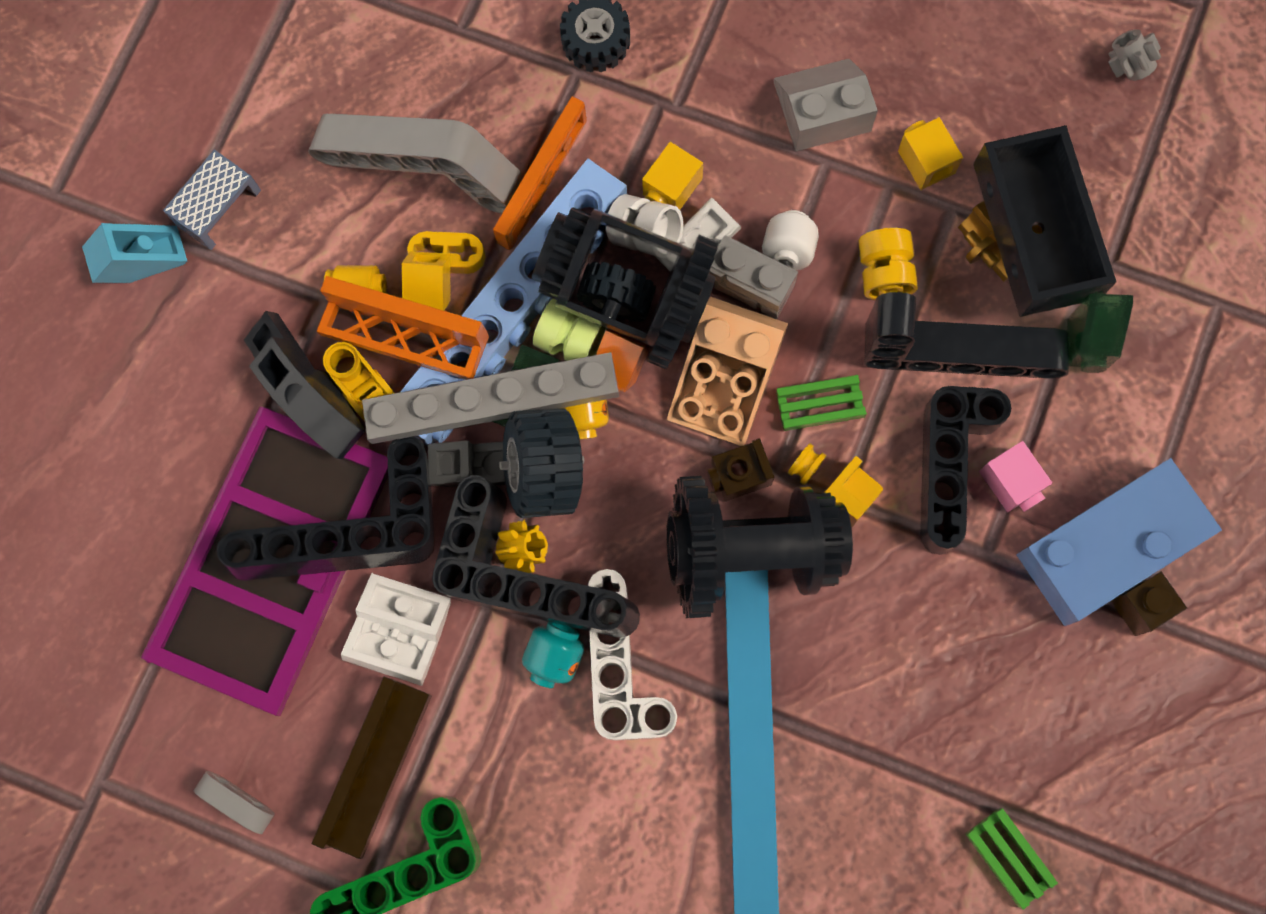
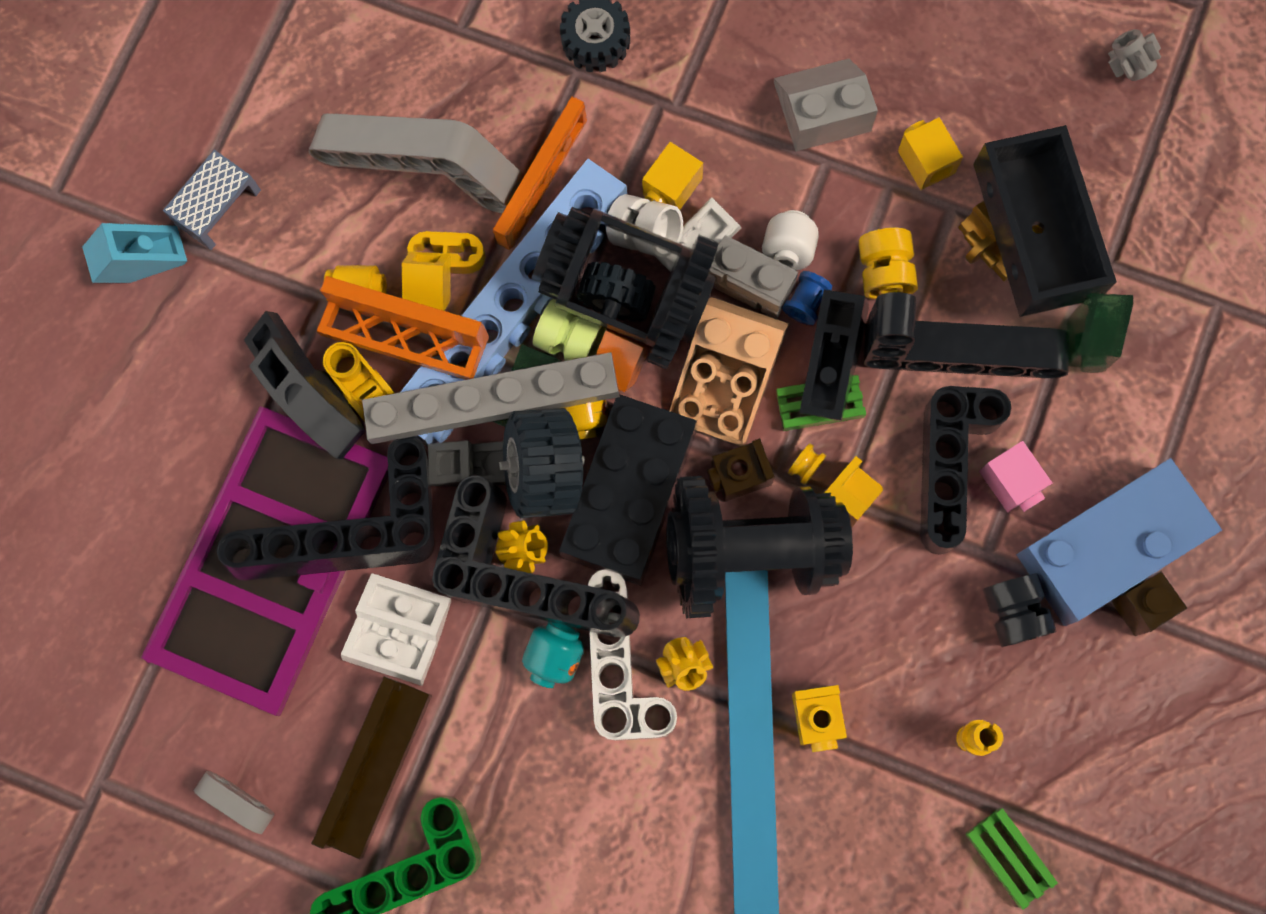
(629, 489): none -> black brick
(684, 664): none -> yellow gear
(807, 298): none -> blue bush
(810, 701): none -> yellow brick
(834, 354): none -> black slope
(979, 737): none -> yellow pin
(1019, 610): none -> black wheel

